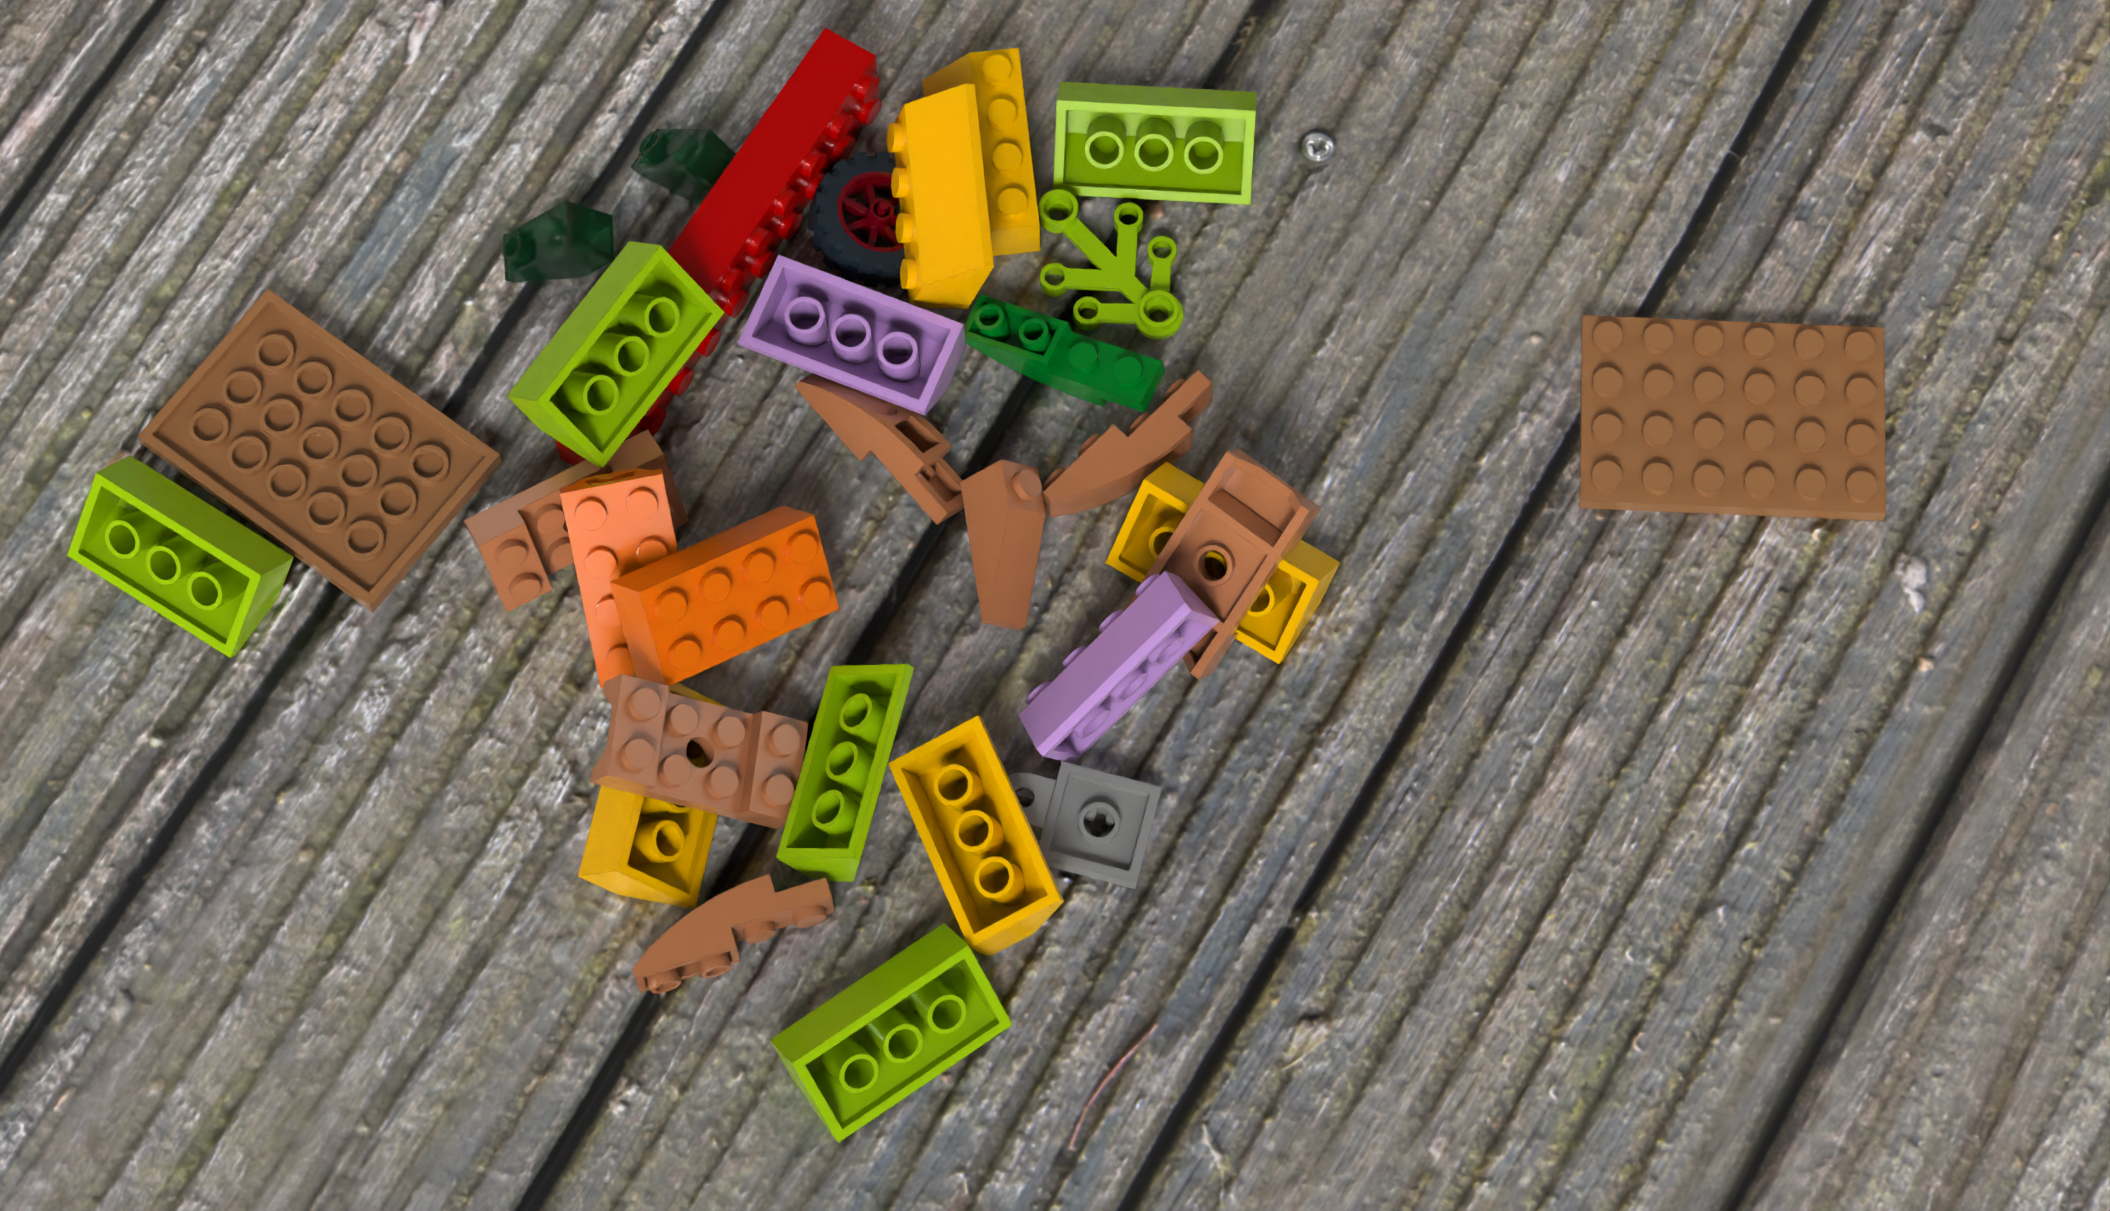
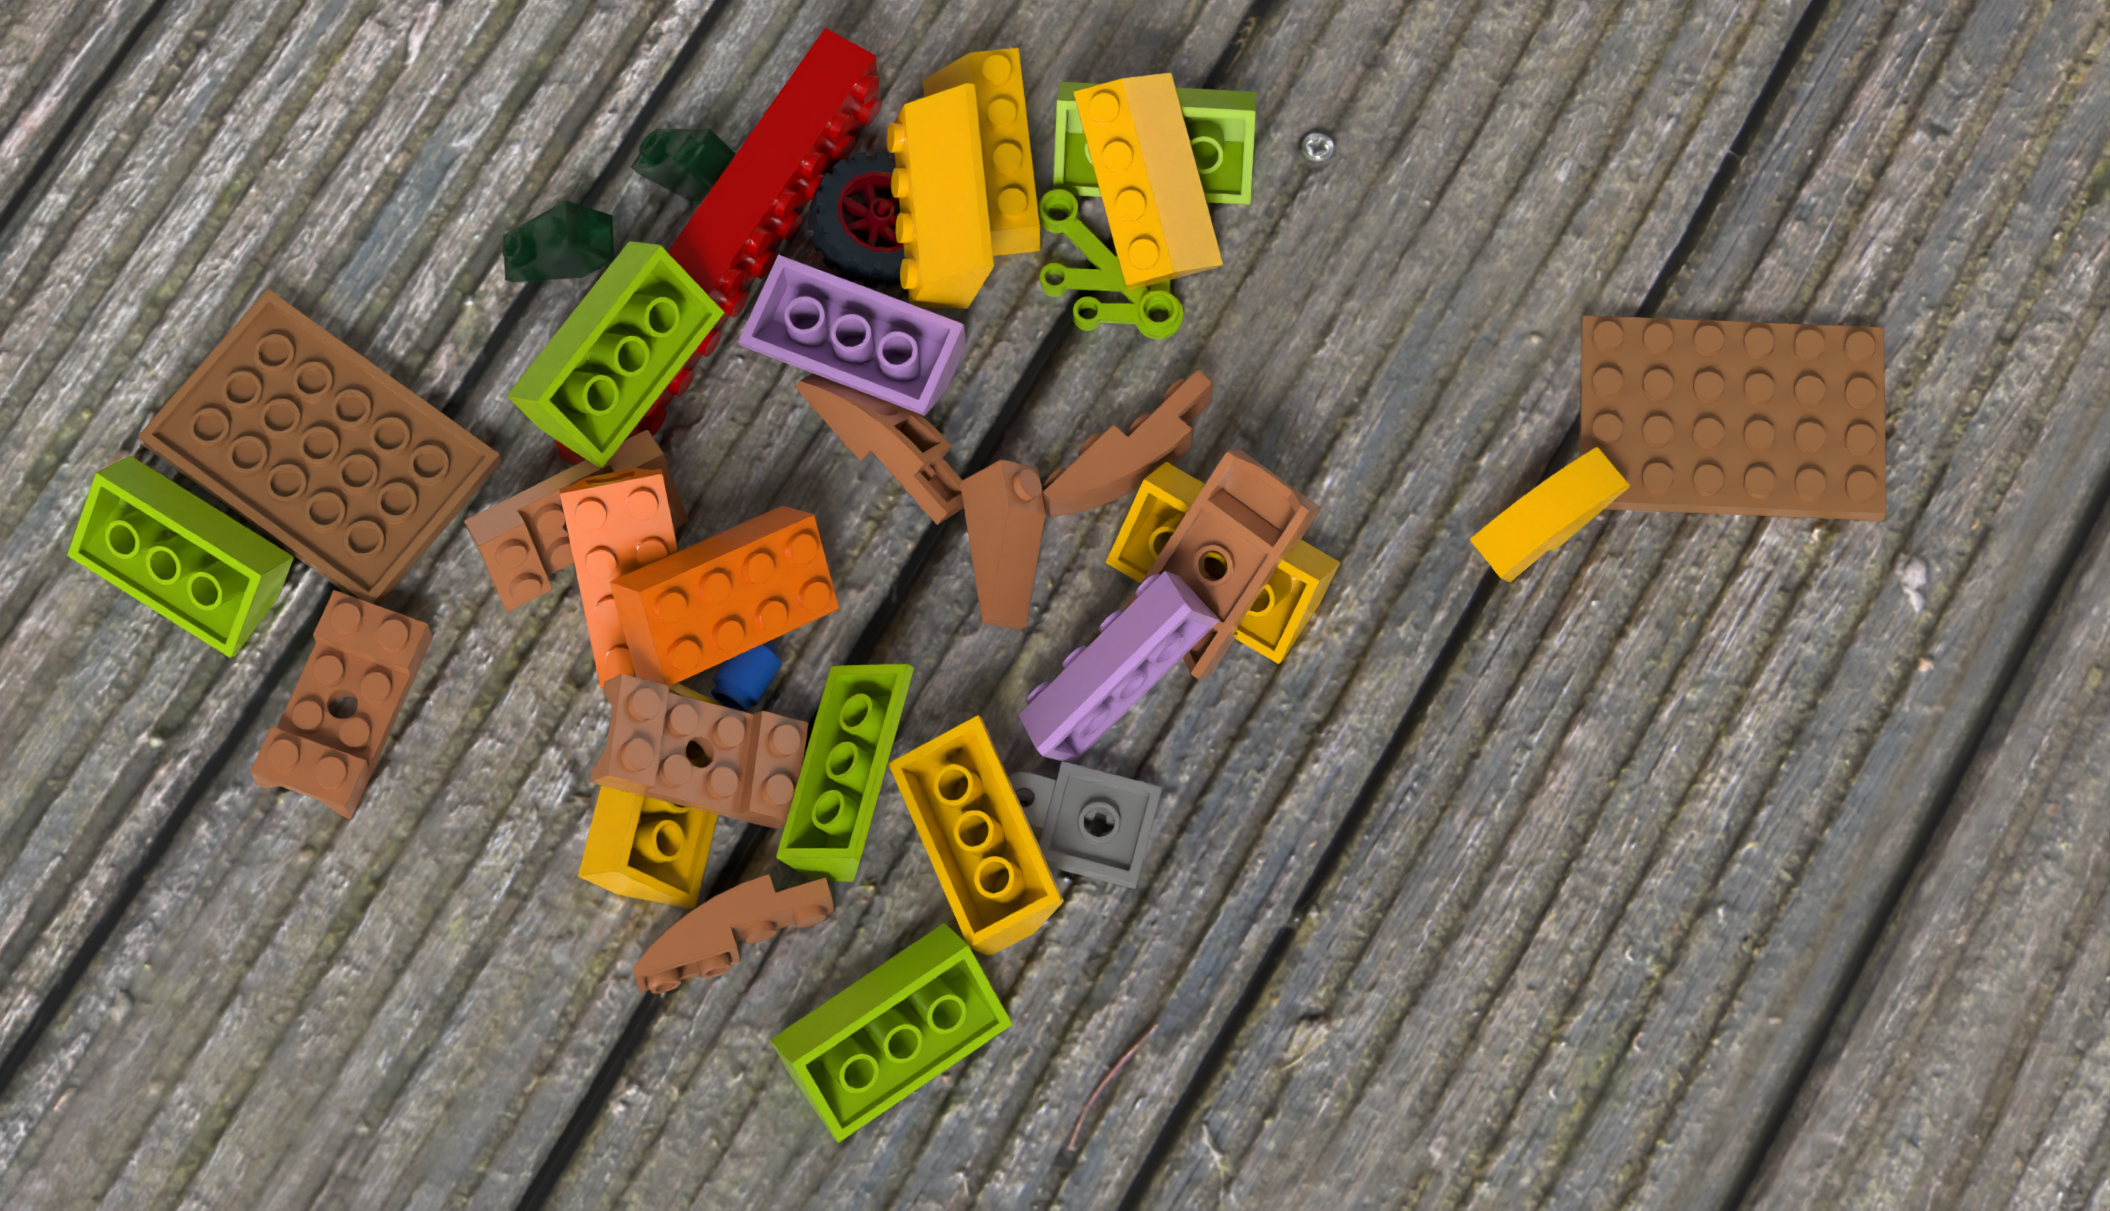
(358, 655): none -> nougat piece
(746, 677): none -> blue brick
(1060, 358): green slope -> none
(1148, 179): none -> yellow slope
(1549, 514): none -> yellow slope

